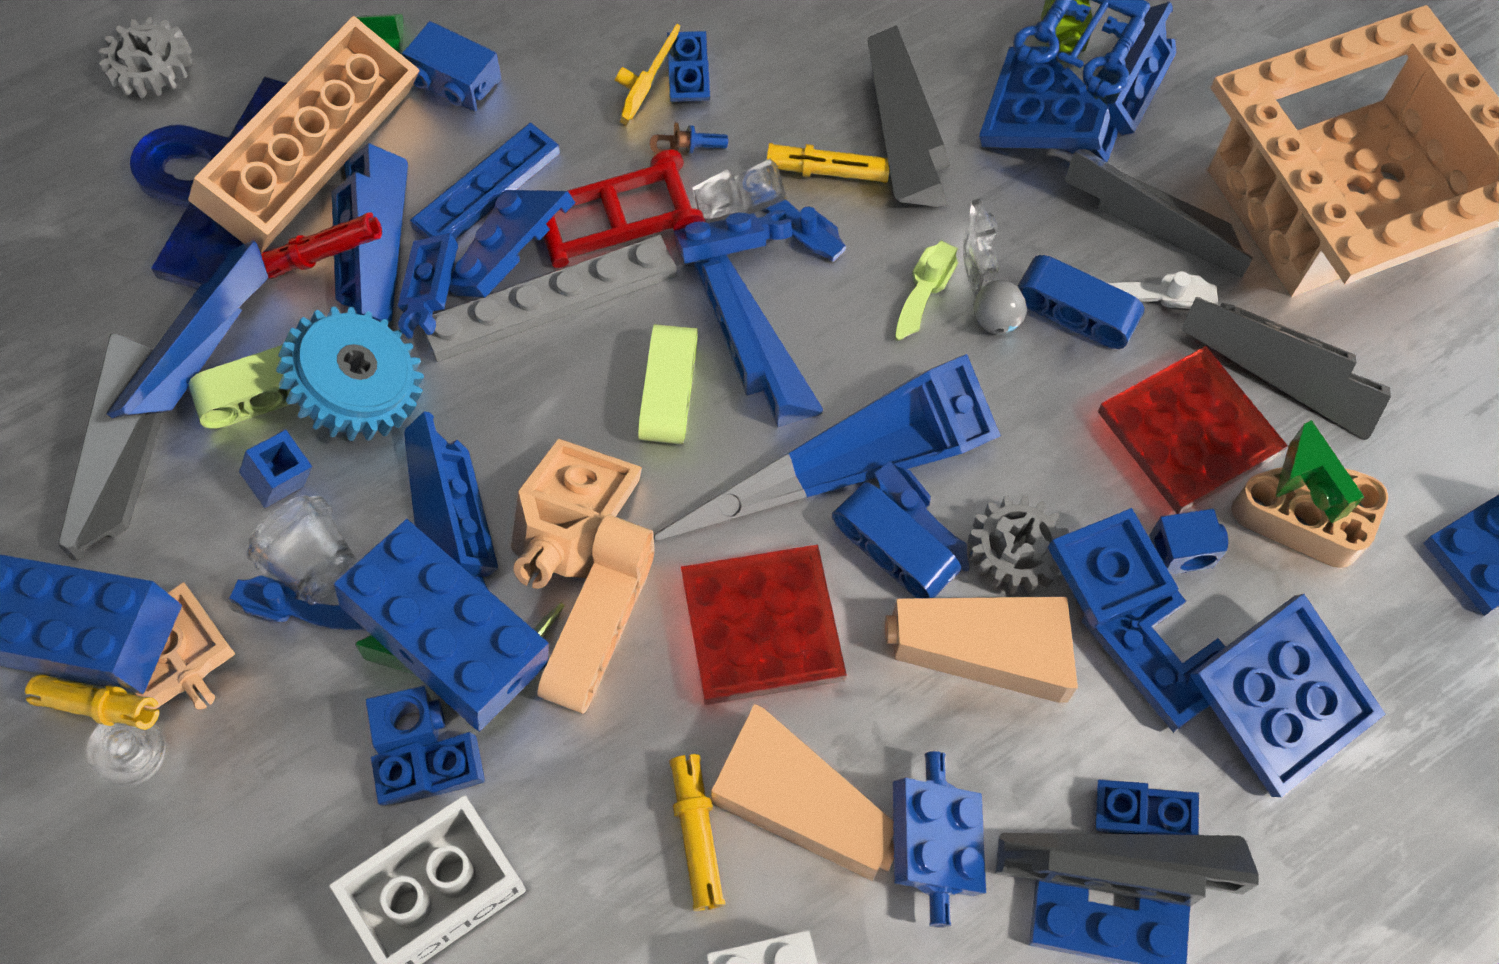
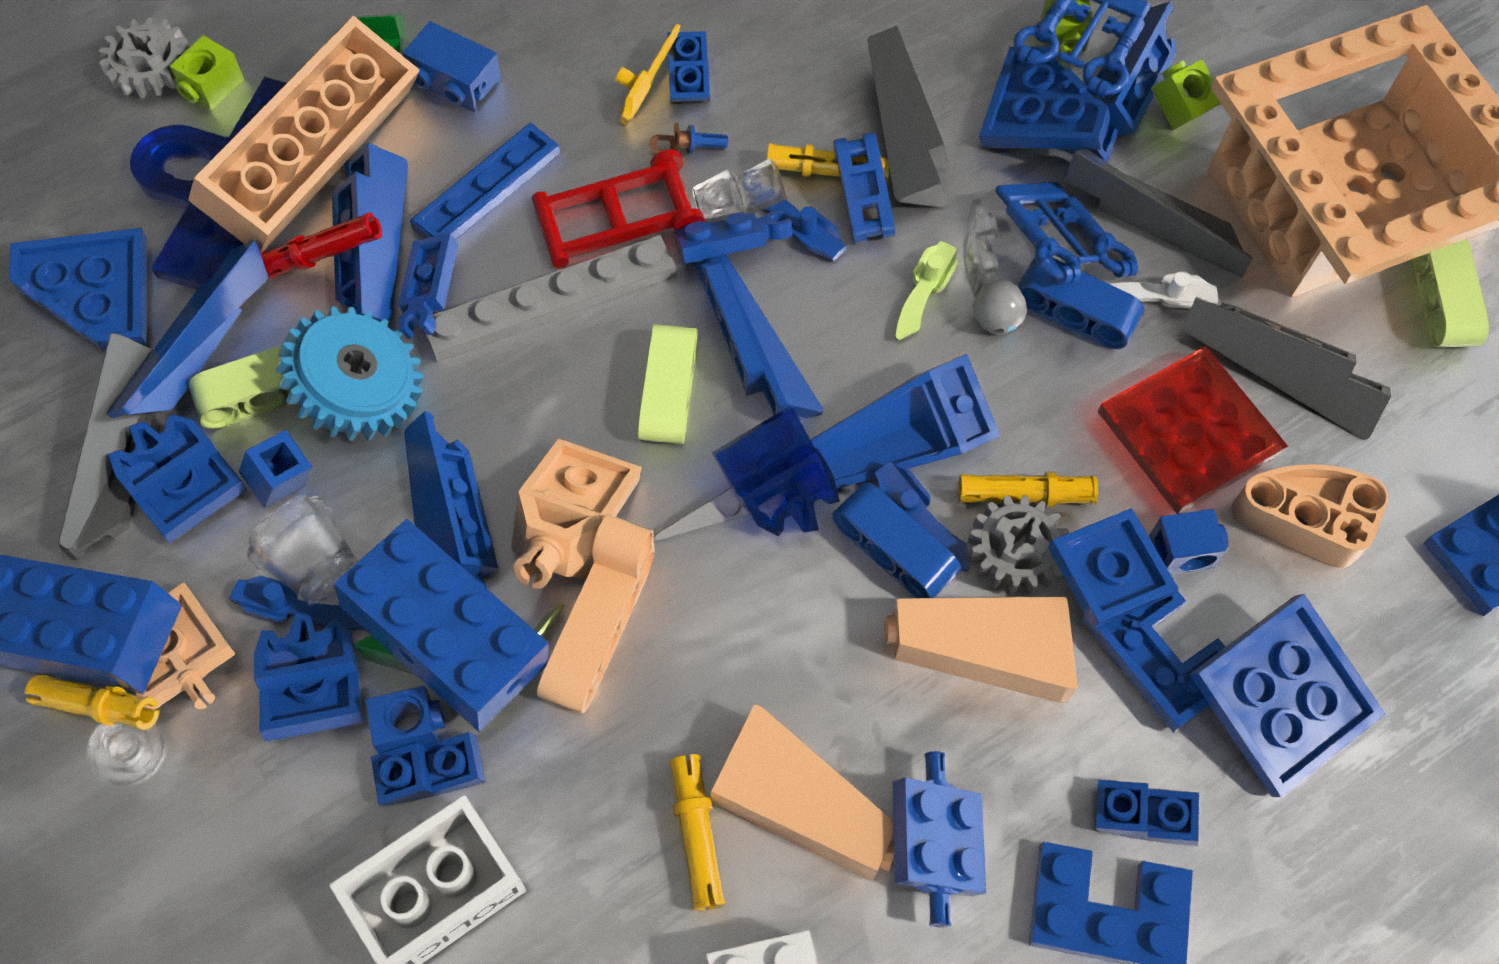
(87, 282): none -> blue plate
(176, 475): none -> blue plate
(206, 73): none -> lime brick
(307, 679): none -> blue plate
(508, 228): blue wing -> none
(762, 624): clear red plate -> none
(777, 473): none -> clear blue plate
(864, 187): none -> blue plate
(1038, 488): none -> yellow pin
(1072, 211): none -> blue piece
(1133, 865): dark grey wedge -> none
(1175, 103): none -> lime brick
(1314, 464): green slope -> none
(1452, 296): none -> yellowish green beam

